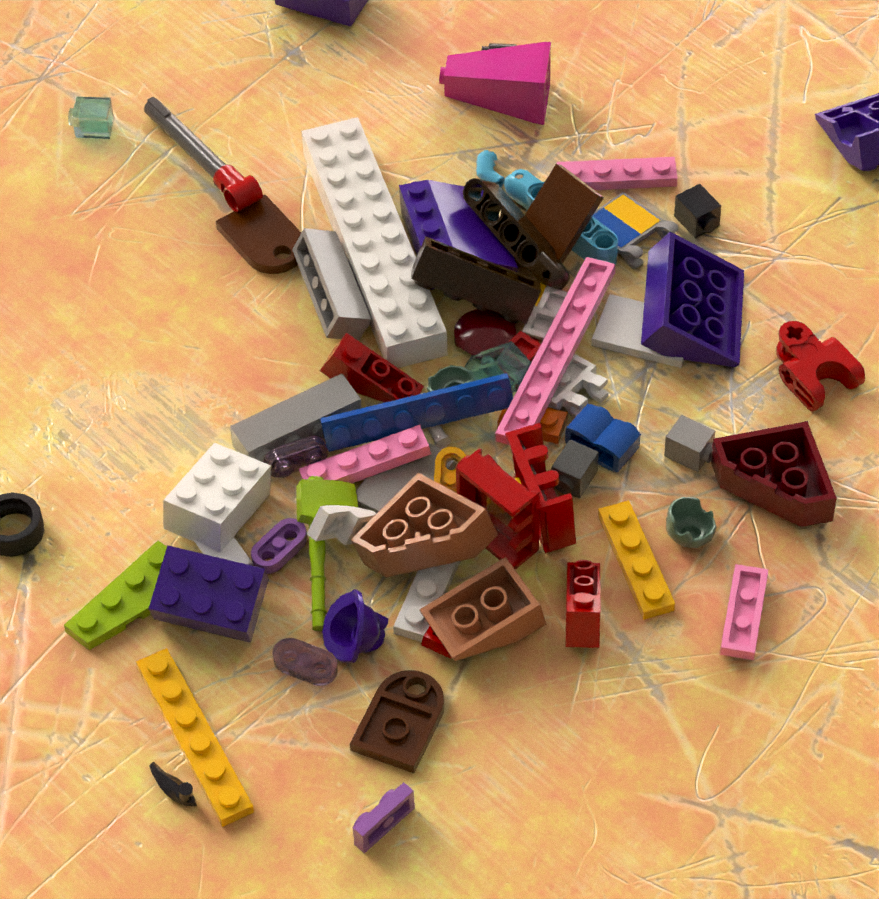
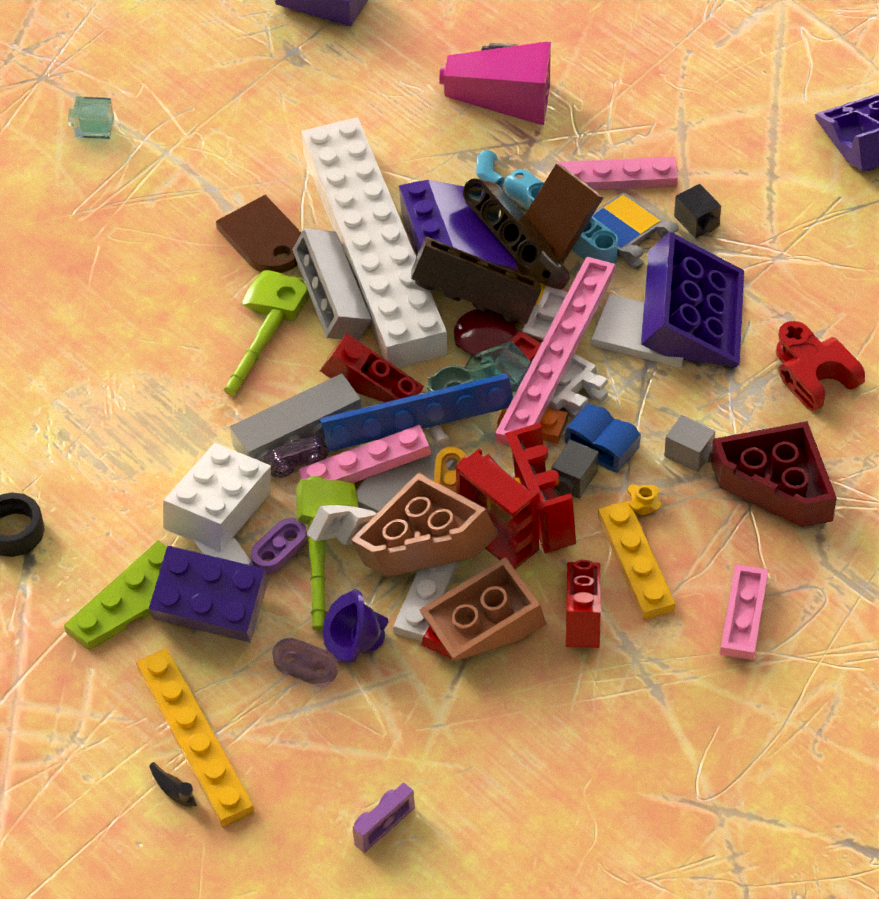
(237, 189): piece -> none
(279, 299): none -> lime piece
(398, 722): reddish brown tile -> none
(644, 498): none -> yellow plate
(689, 523): sand green hair -> none

